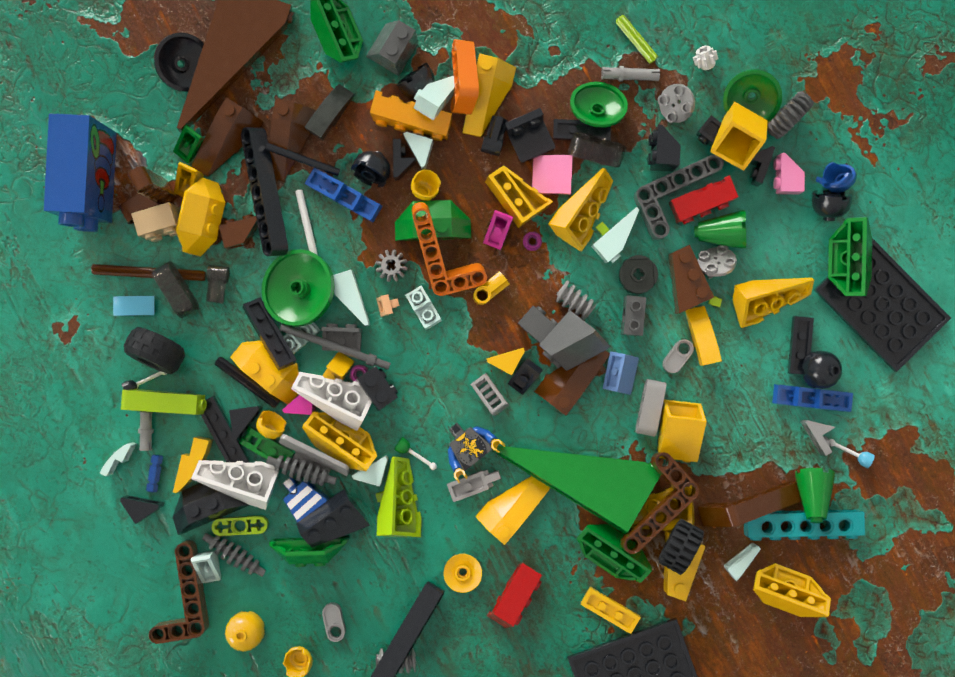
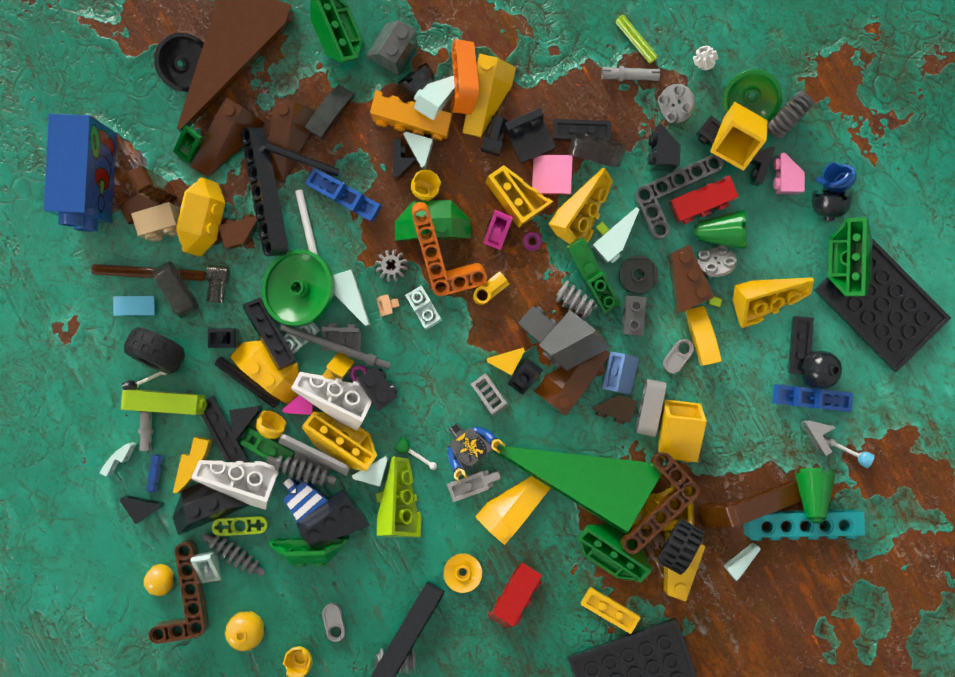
(159, 580): none -> yellow hair
(185, 178): yellow slope -> none
(223, 338): none -> black slope
(371, 168): black cylinder -> none
(592, 275): none -> green slope
(598, 104): green dish -> none
(618, 407): none -> dark brown slope
(791, 592): yellow wedge -> none

